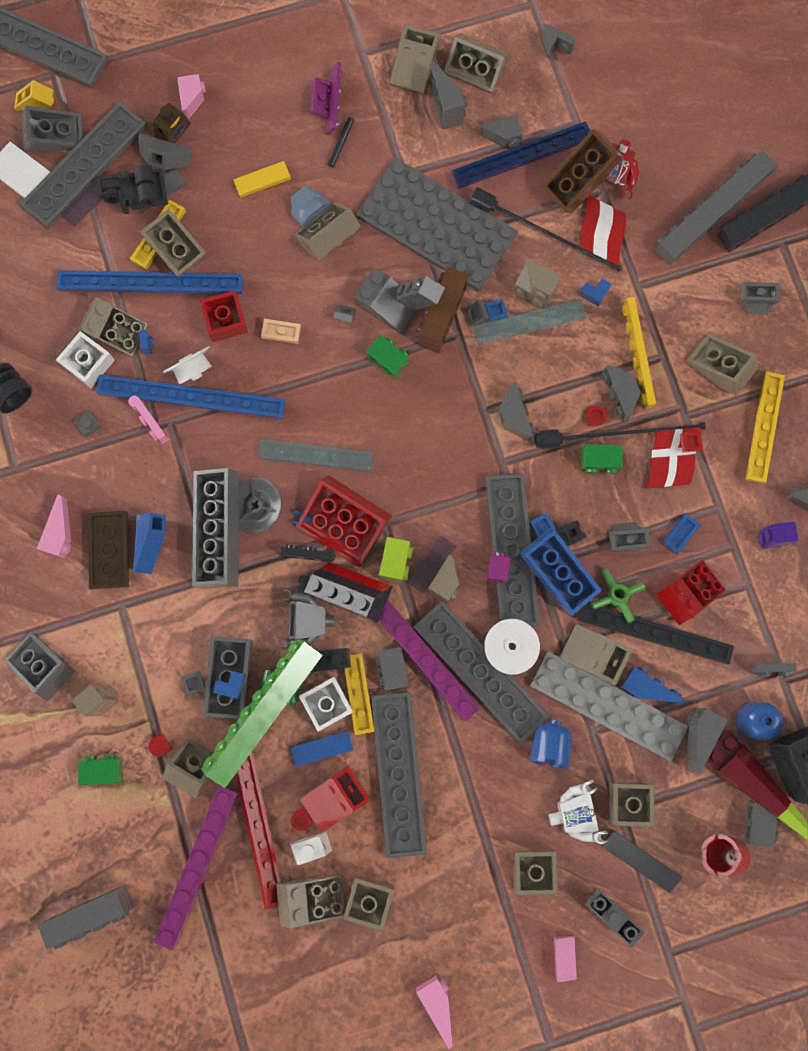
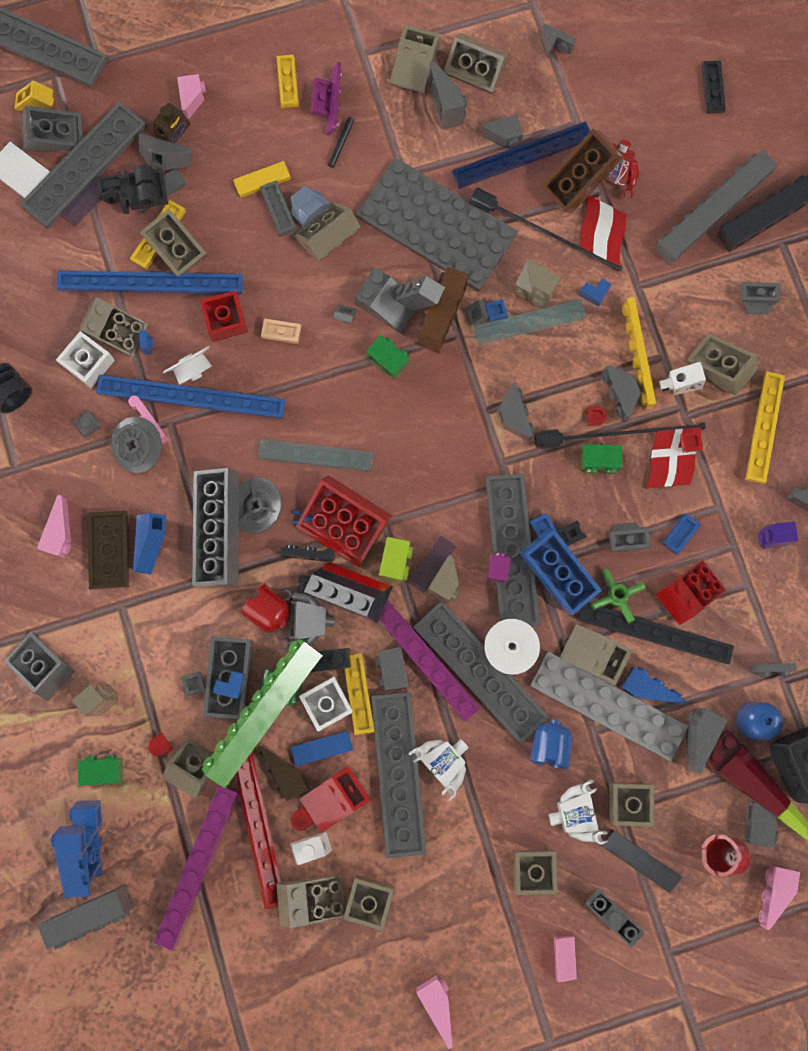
(79, 848): none -> blue wedge
(147, 443): none -> dark grey piece
(267, 610): none -> red cylinder
(278, 208): none -> dark grey plate
(287, 81): none -> yellow tile
(288, 777): none -> dark brown slope
(444, 762): none -> white torso
(691, 377): none -> white torso
(713, 87): none -> black tile
(779, 892): none -> bright pink slope

